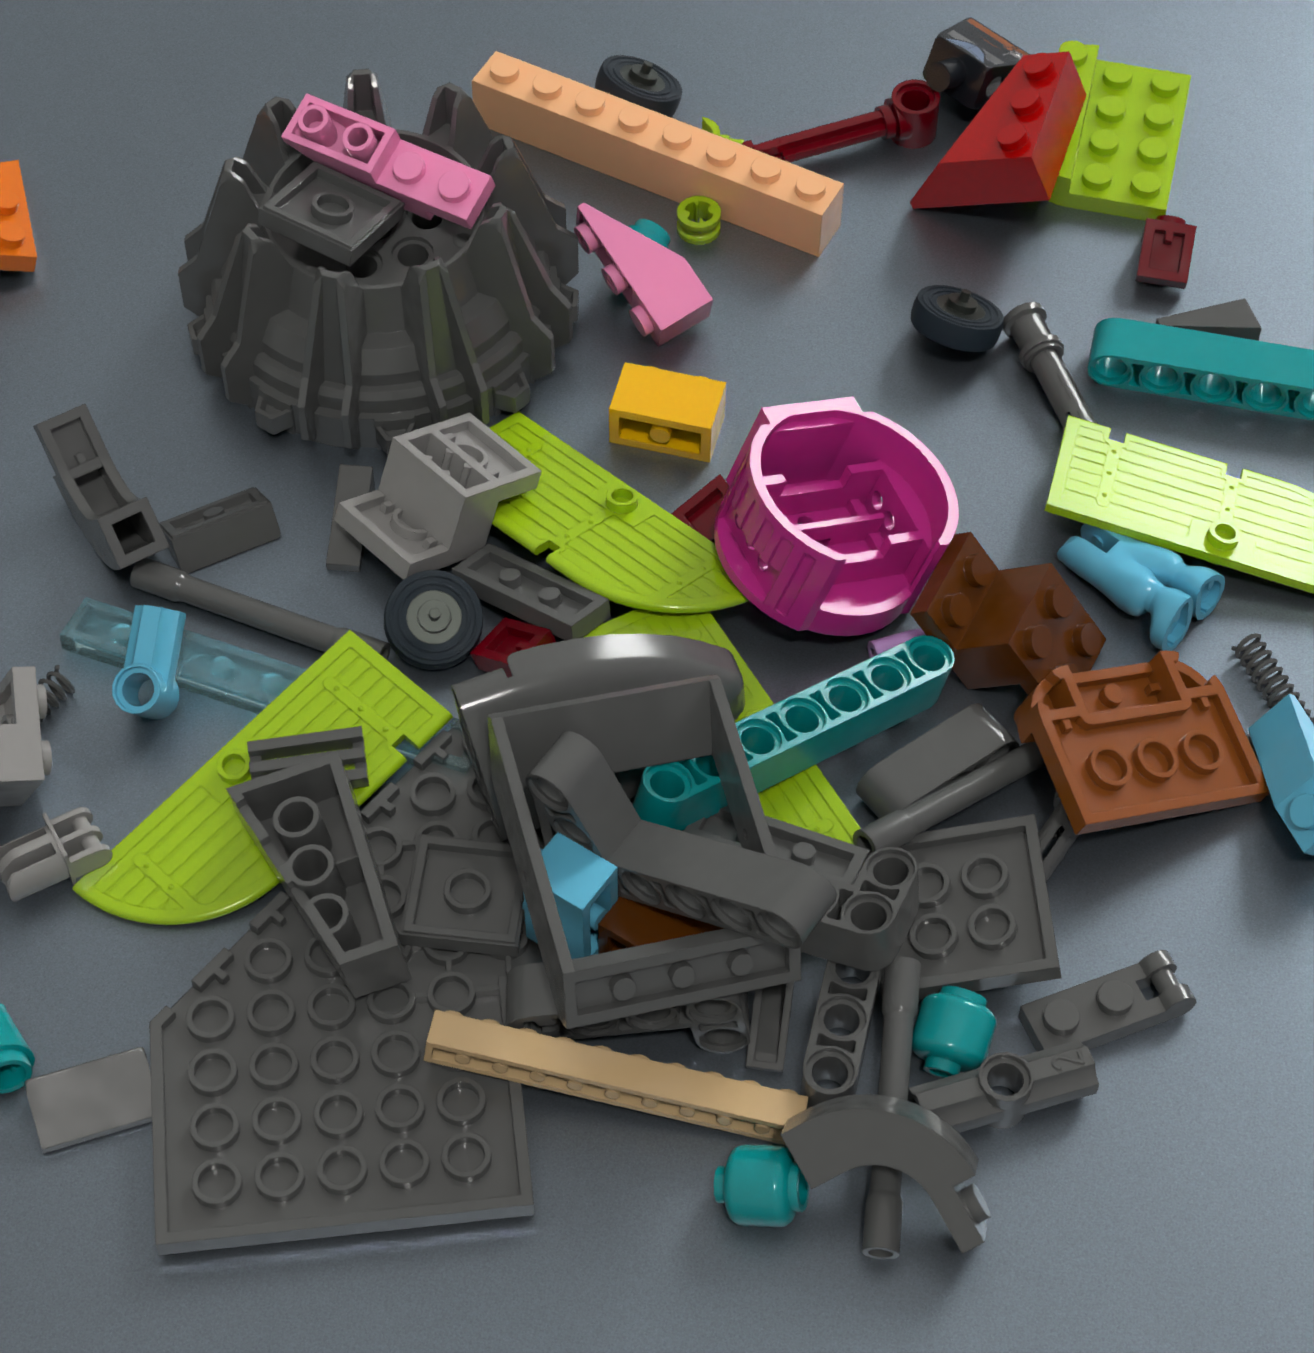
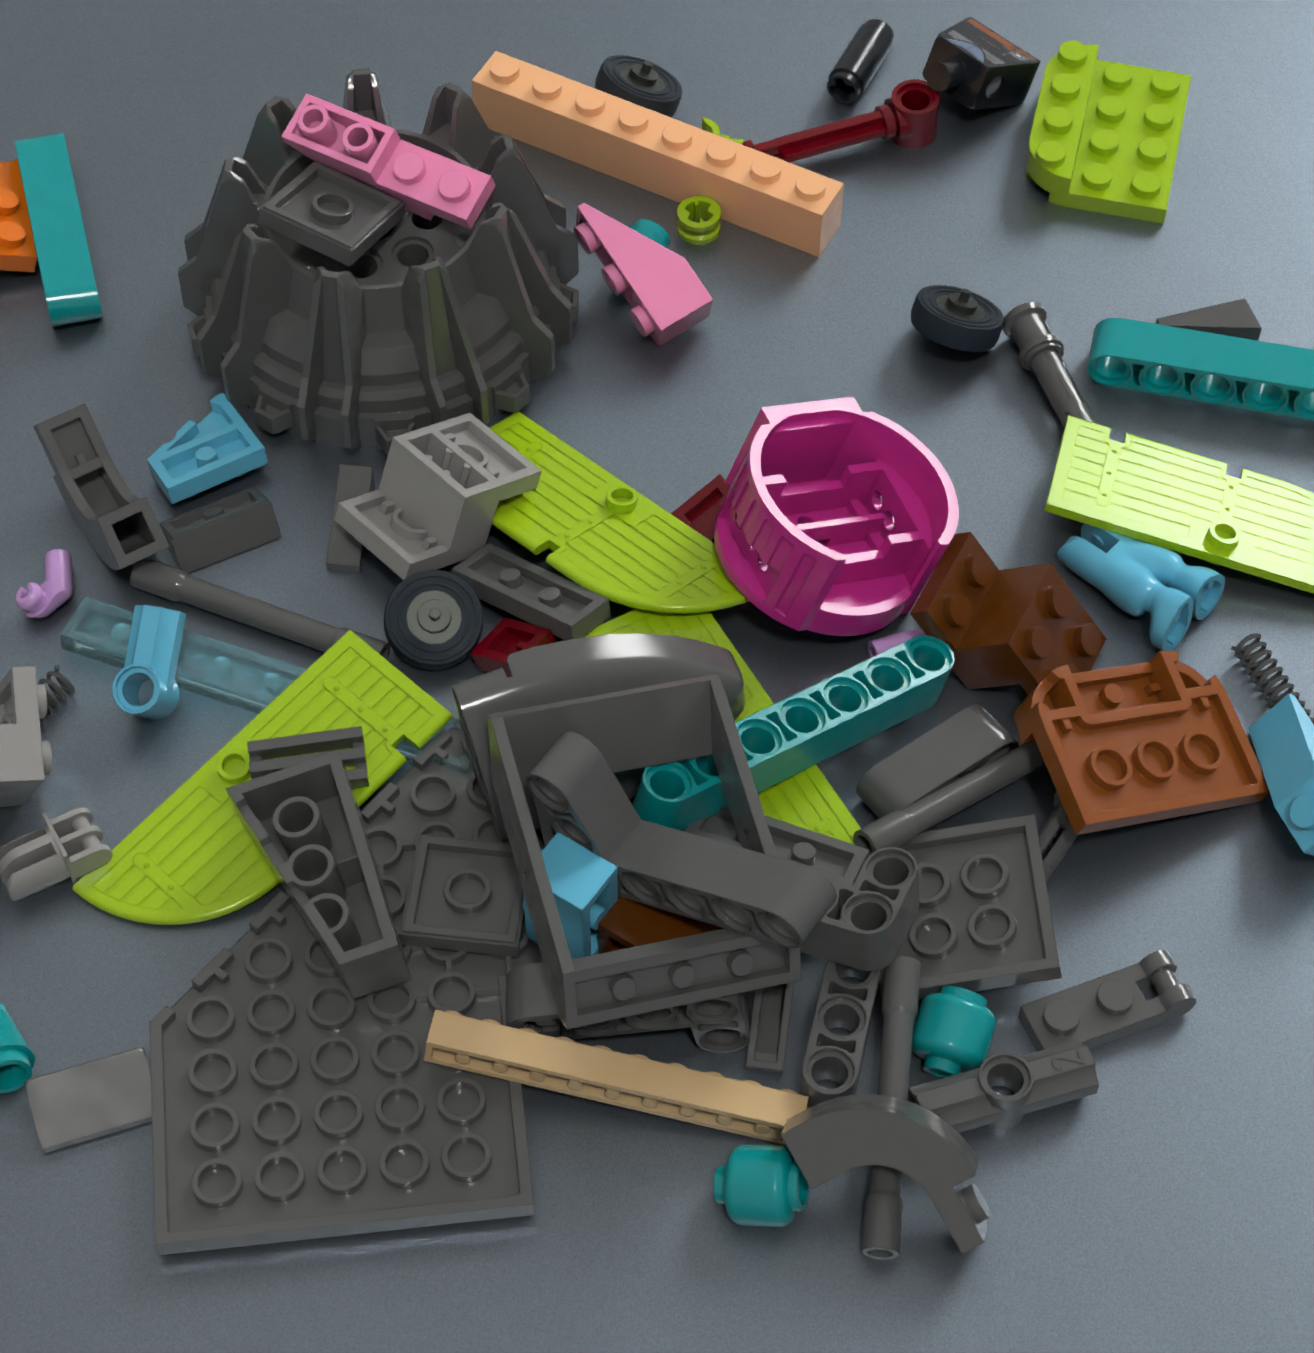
(57, 588): none -> lavender arm
(58, 230): none -> teal beam
(206, 453): none -> medium azure wing
(667, 412): yellow brick -> none
(860, 61): none -> black piece
(1014, 141): red wedge -> none
(1166, 251): dark red bracket -> none

